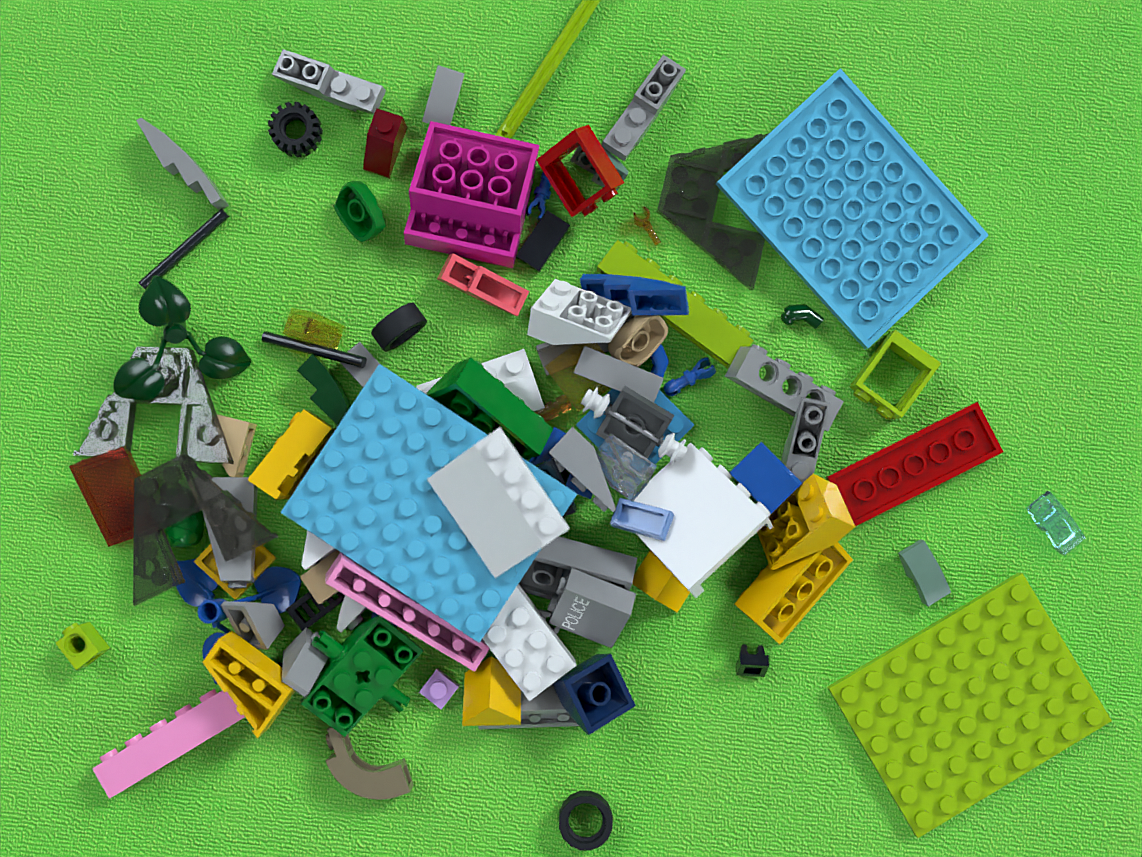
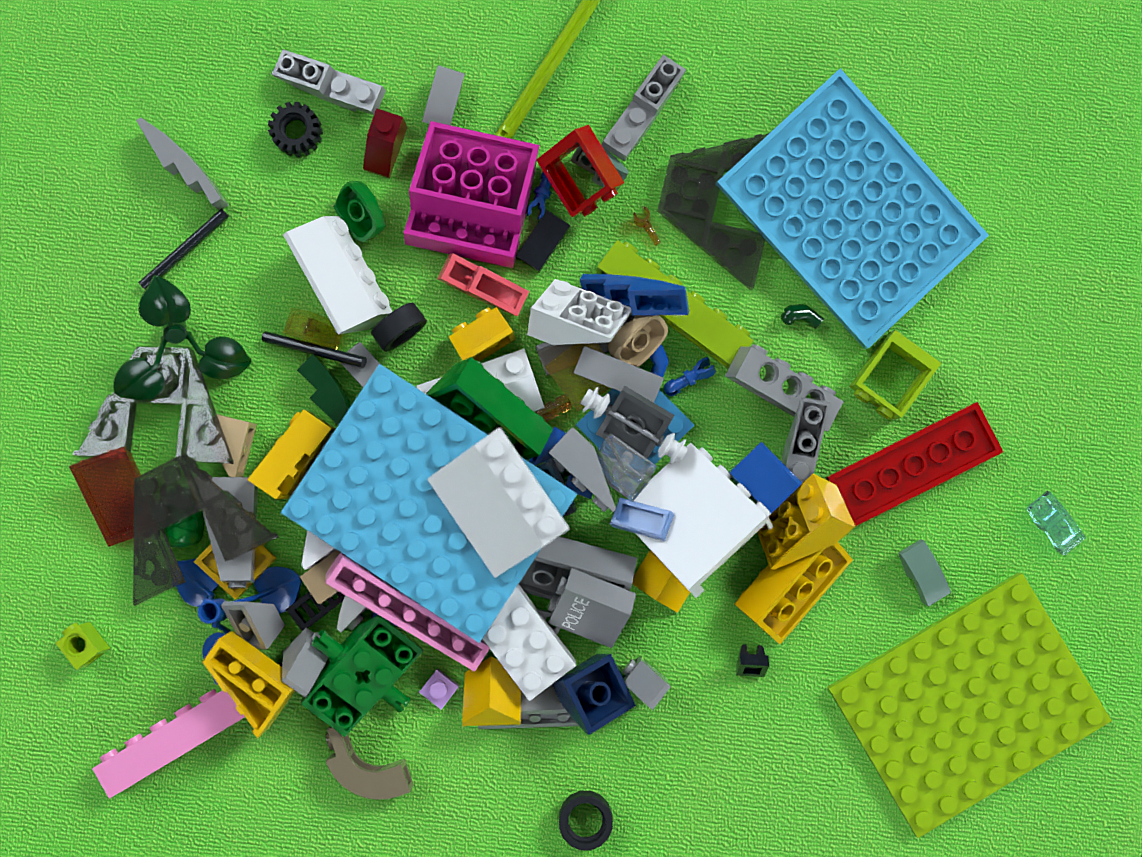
(338, 274): none -> white slope
(482, 336): none -> yellow slope
(645, 681): none -> light grey slope

